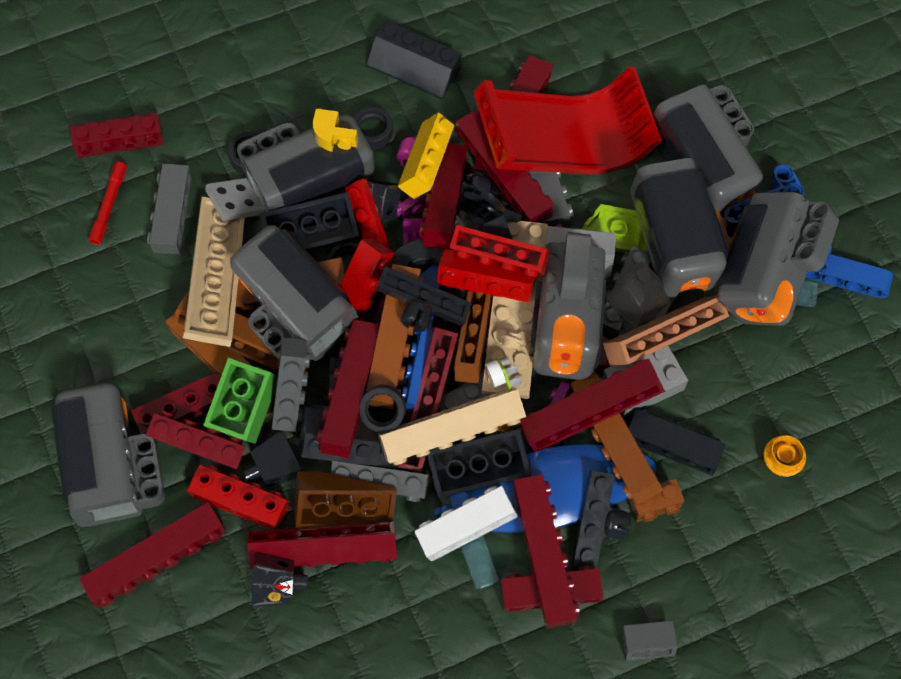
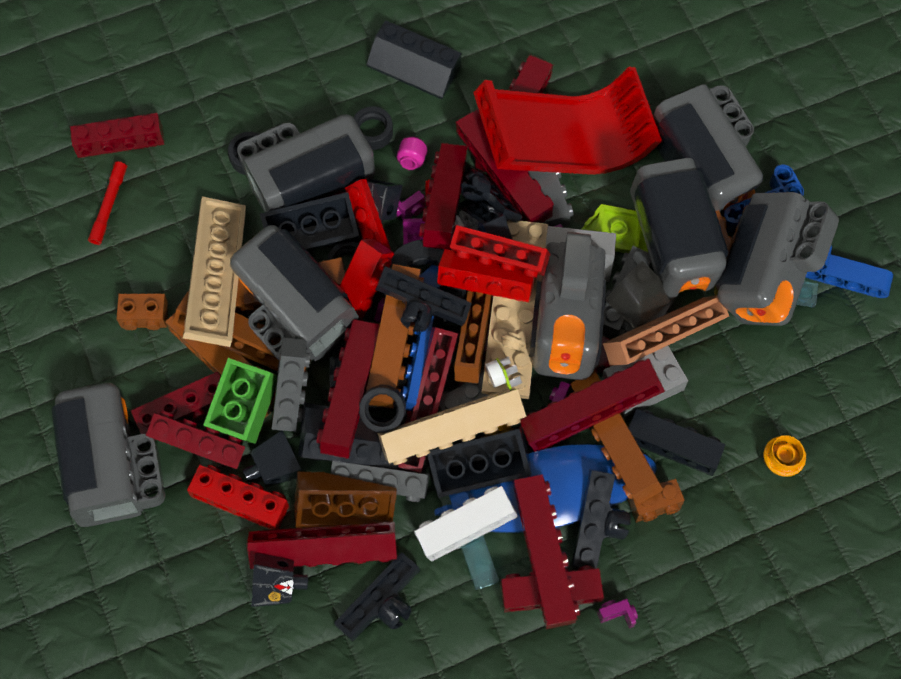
(142, 311): none -> dark orange brick
(152, 555): dark red brick -> none
(170, 209): dark grey brick -> none
(234, 199): light grey tile -> none
(329, 133): yellow brick -> none
(380, 600): none -> black plate
(426, 156): yellow brick -> none
(613, 610): none -> magenta bracket
(649, 640): dark grey hinge -> none

